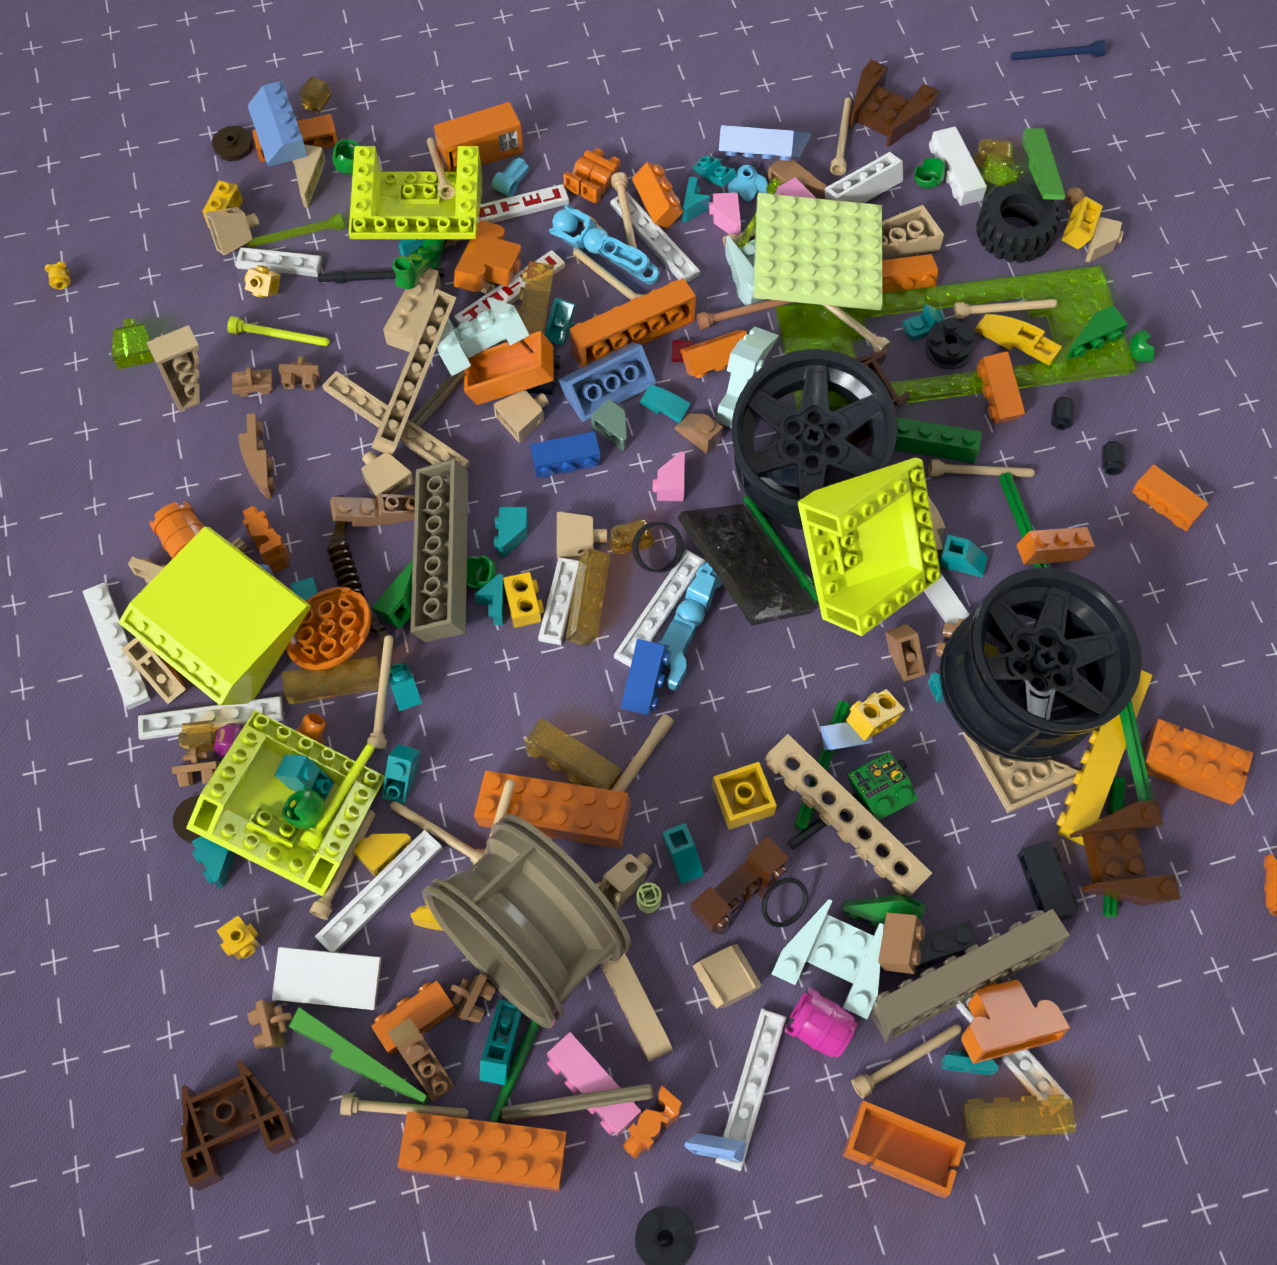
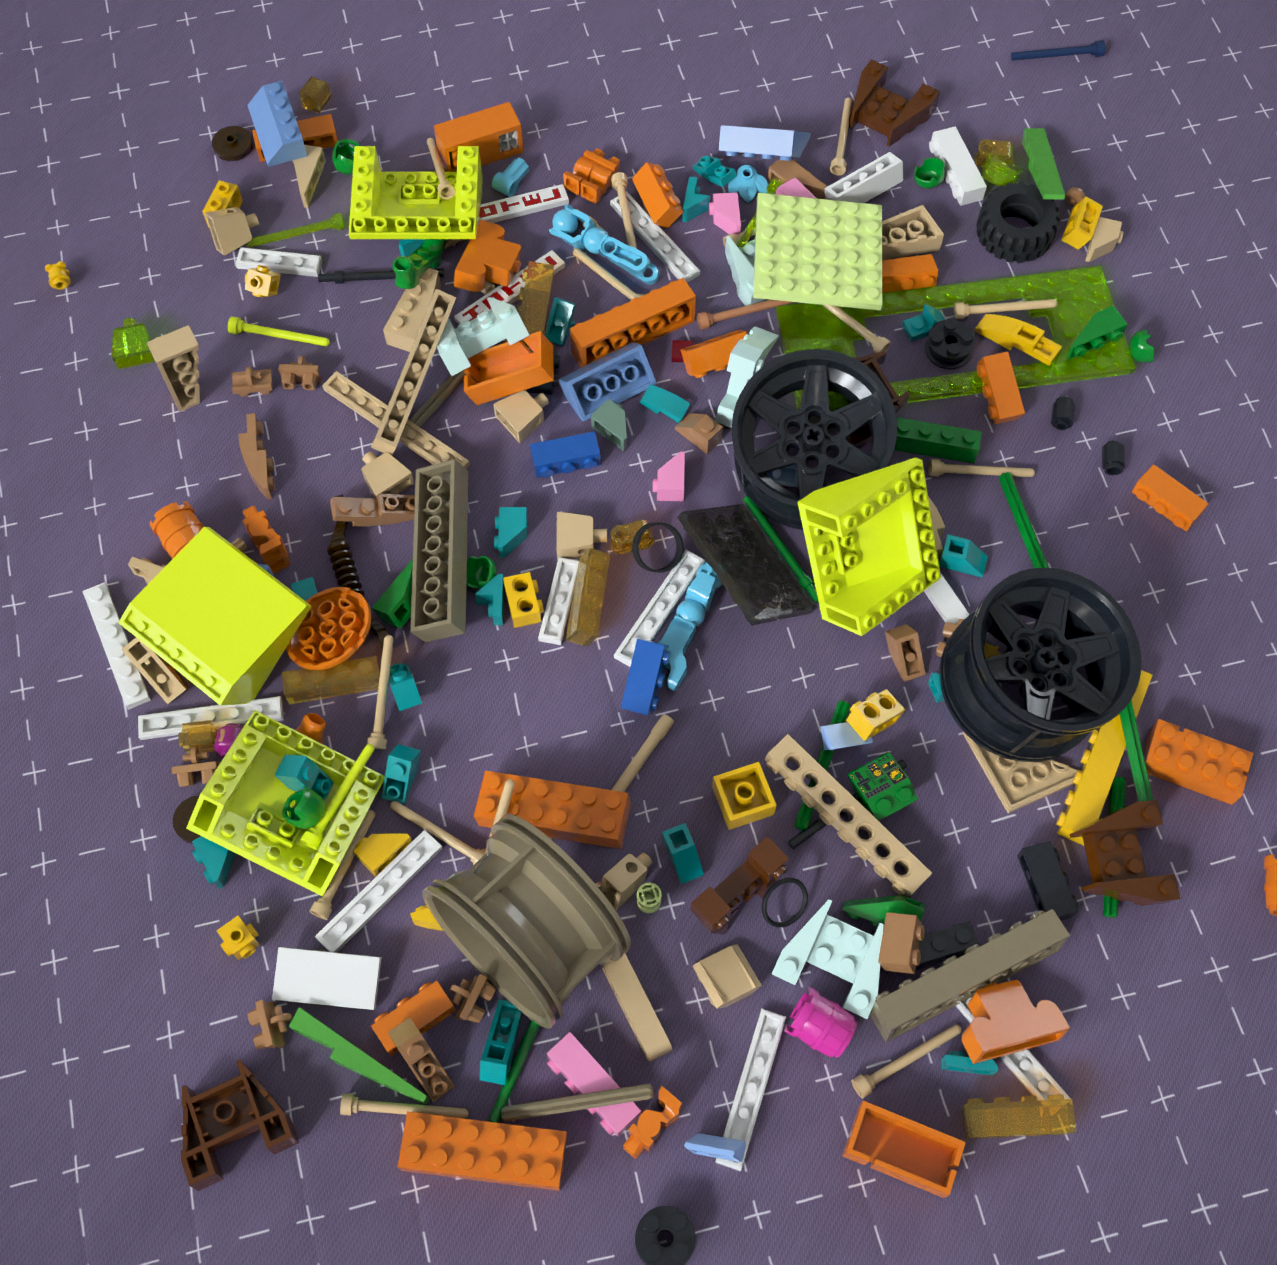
(571, 757): clear yellow brick -> none
(1055, 545): orange brick -> none

